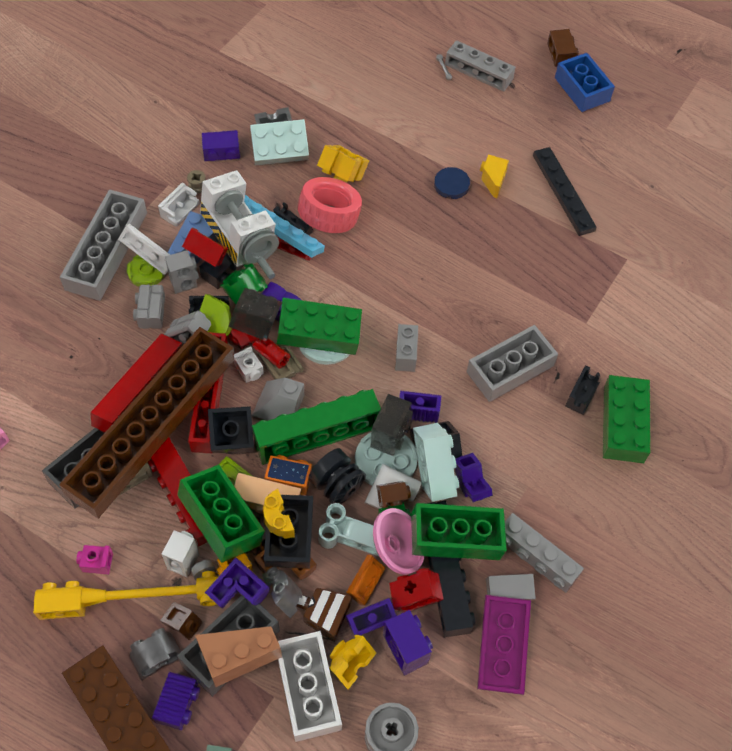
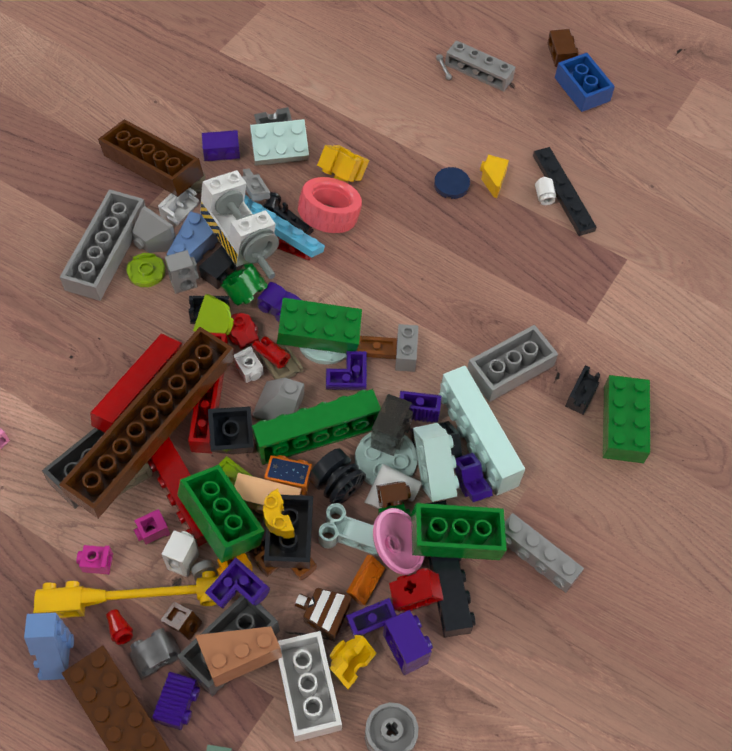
(50, 643): none -> medium blue wedge
(119, 628): none -> red cone
(144, 248): white tile -> none
(149, 307): light grey brick -> none
(151, 157): none -> reddish brown brick
(151, 521): none -> dark pink brick
(152, 232): none -> light grey slope
(184, 327): light grey brick -> none
(204, 247): red hinge -> none
(255, 186): none -> light grey hinge
(255, 314): clear smoke brick -> none
(271, 203): none -> black bush
(285, 591): flat silver cylinder -> none
(352, 377): none -> dark purple brick
(378, 347): none -> dark orange plate
(481, 430): none -> light aqua brick
(504, 645): magenta tile -> none
(511, 586): light grey hinge -> none
(545, 191): none -> white brick

